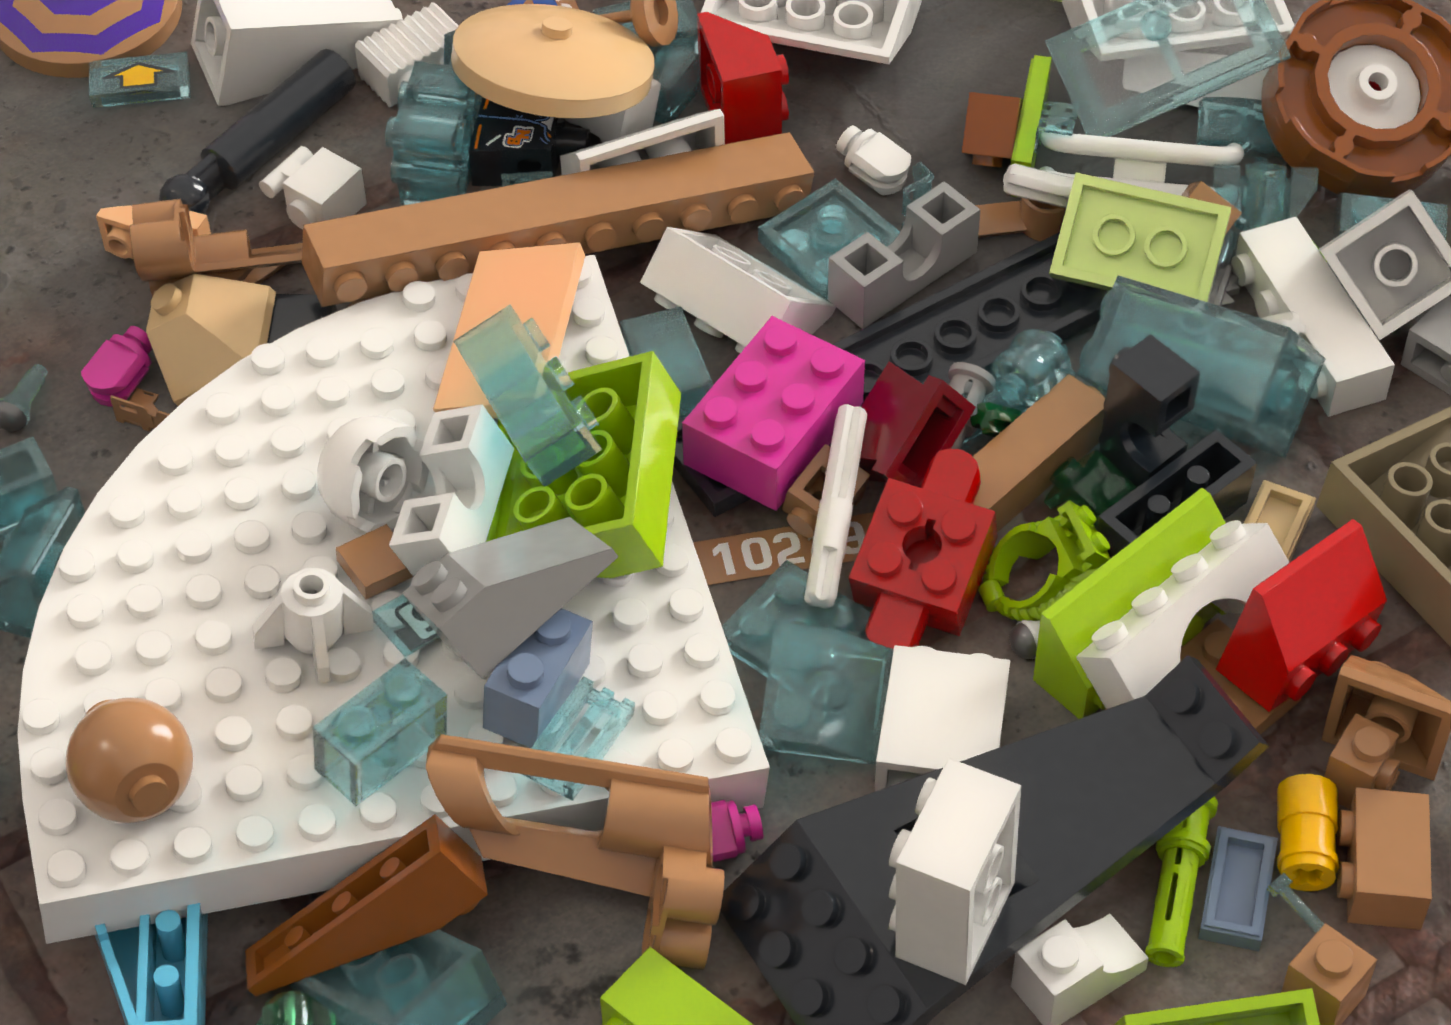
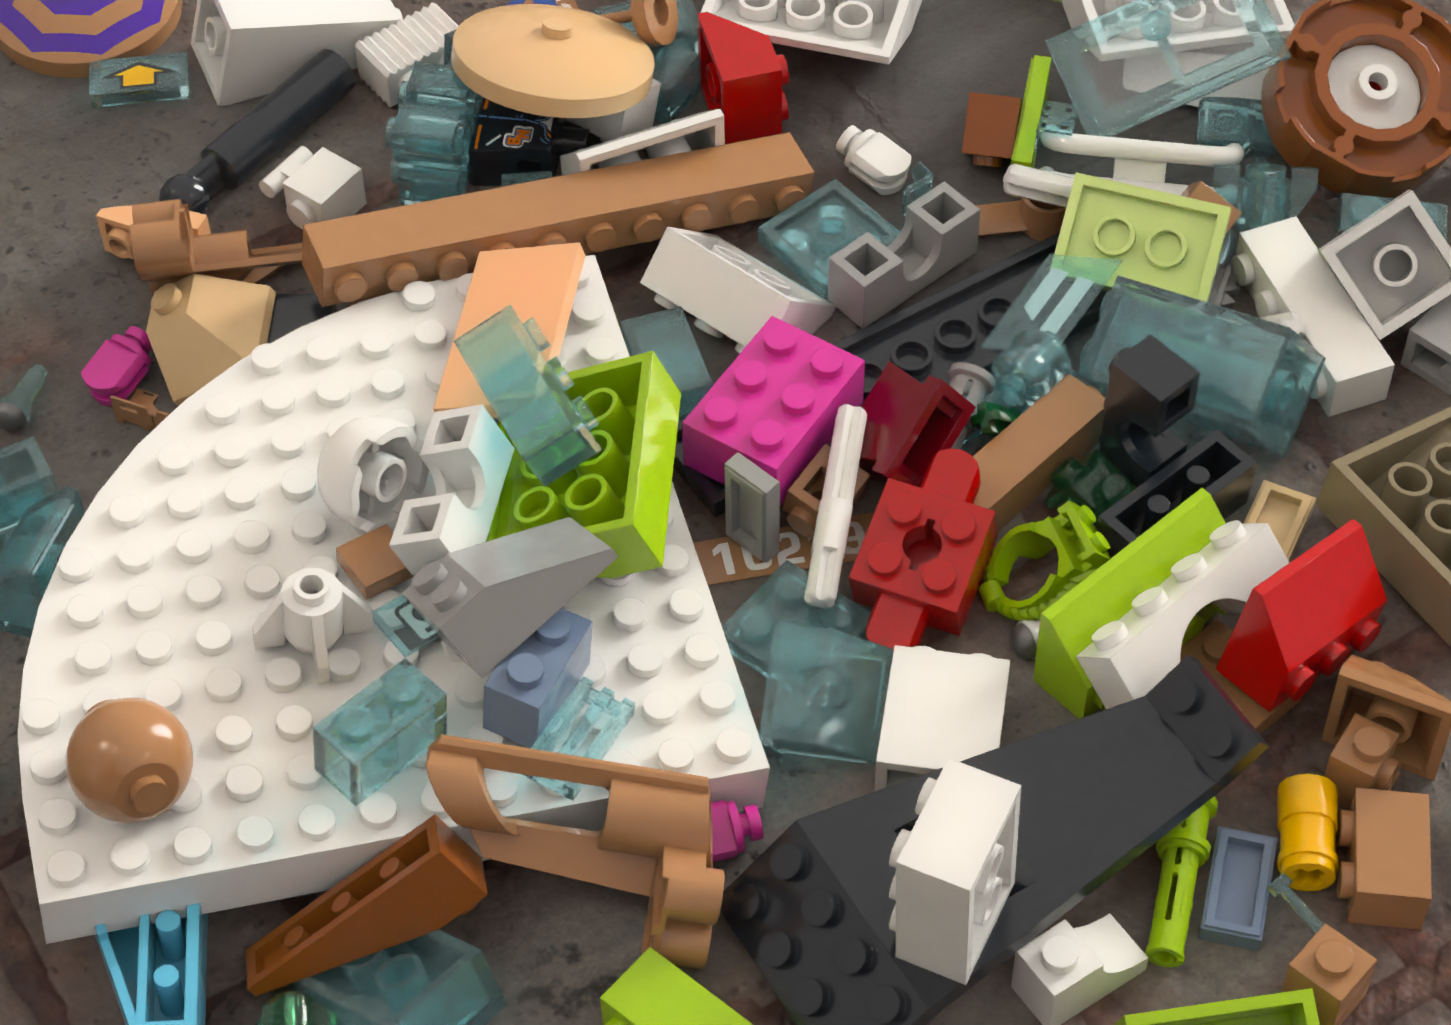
(752, 507): none -> light grey tile
(1054, 298): none -> clear light blue sticker

